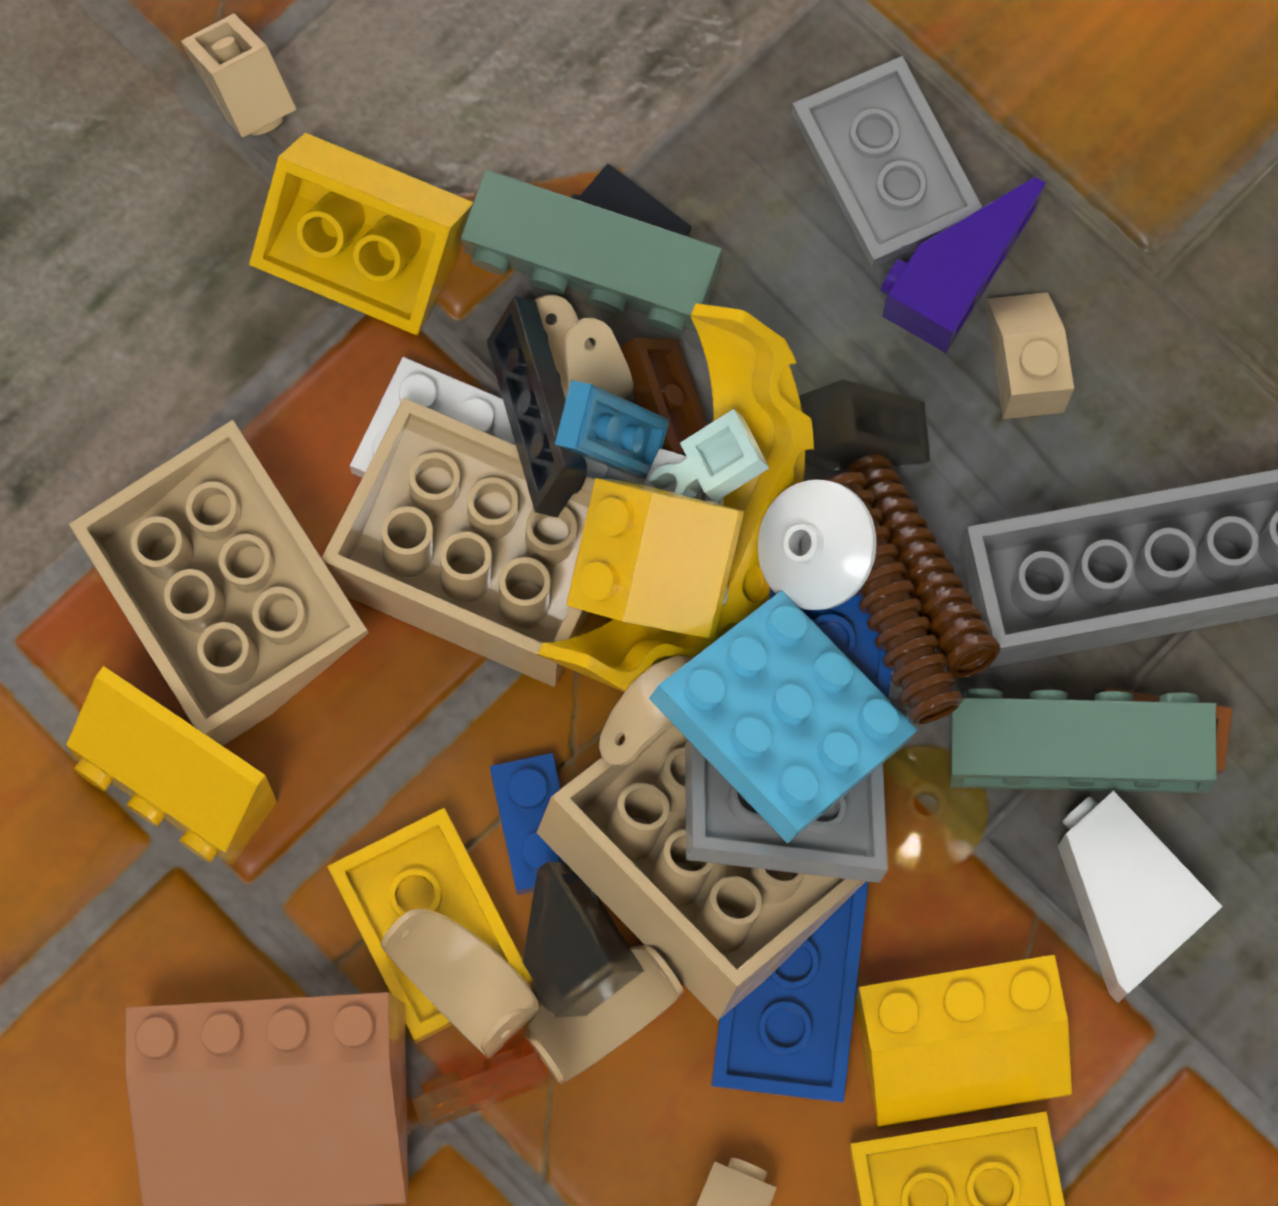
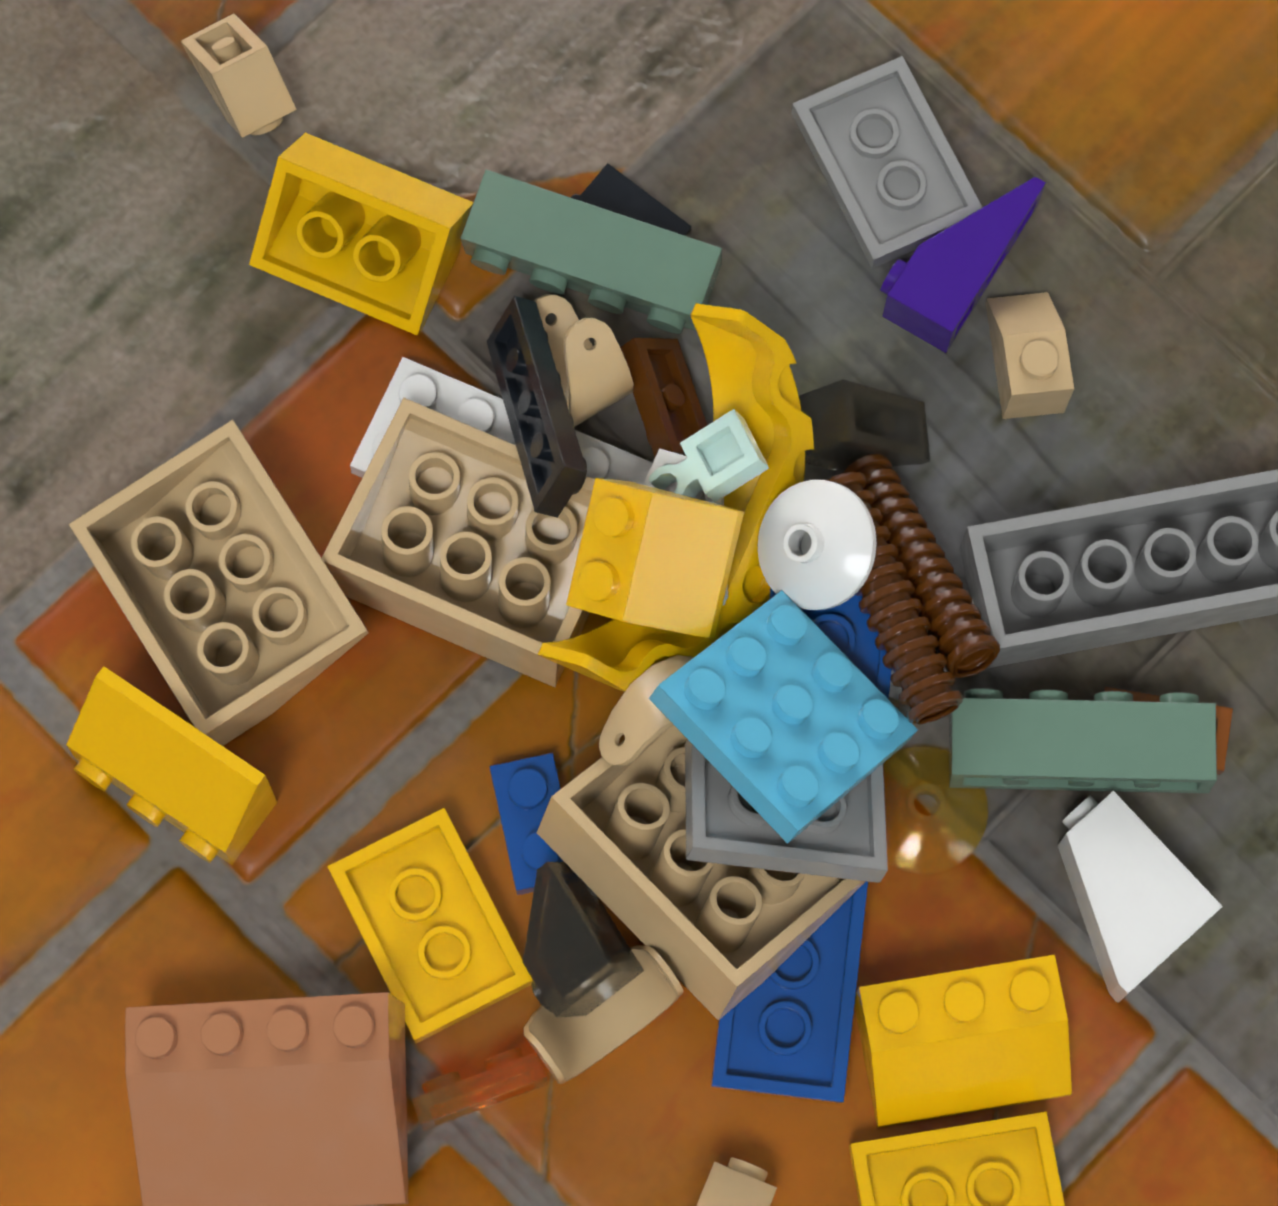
(461, 977): tan piece -> none
(610, 430): dark azure tile -> none

